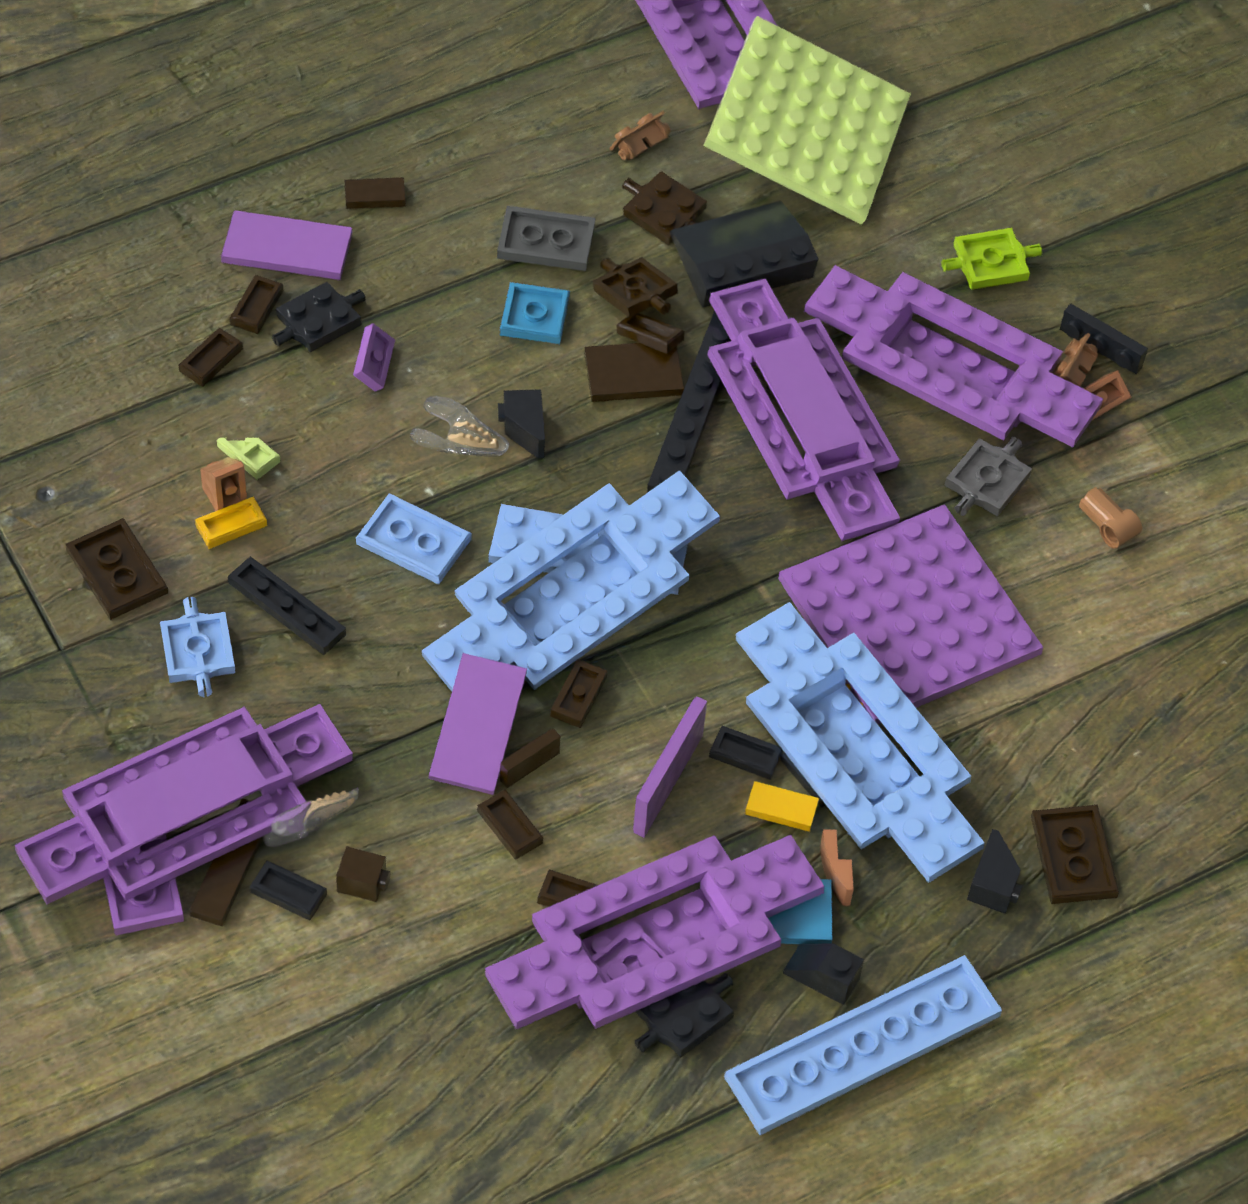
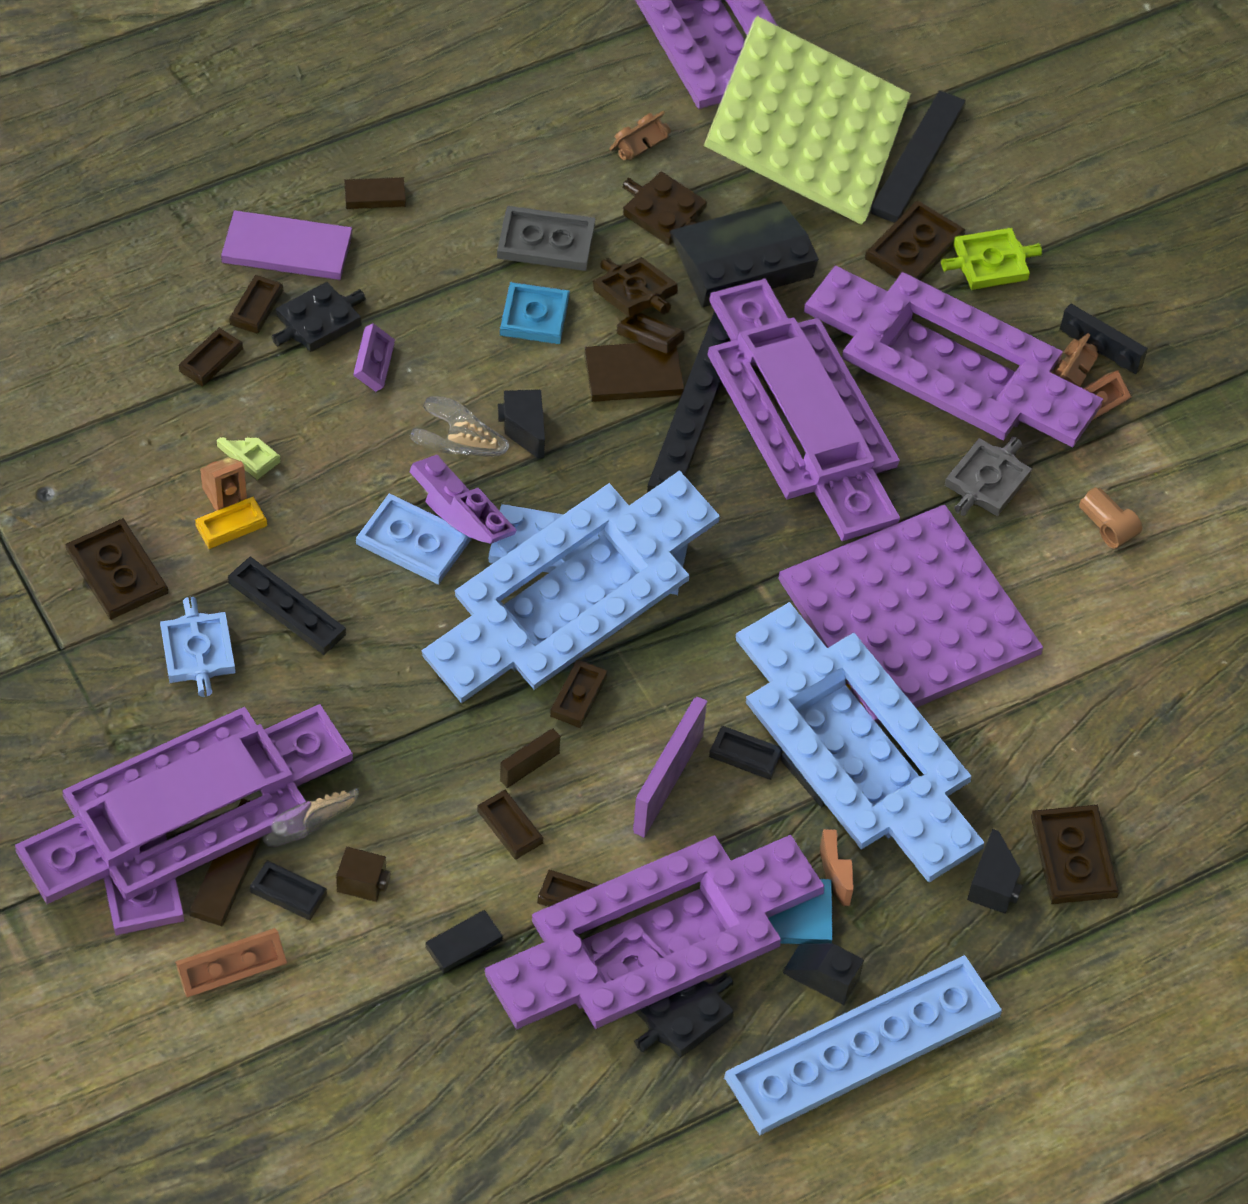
(231, 962): none -> nougat plate
(457, 505): none -> medium lavender slope
(464, 941): none -> black tile
(478, 723): medium lavender tile -> none
(781, 806): yellow tile -> none
(914, 242): none -> dark brown tile
(918, 156): none -> black tile

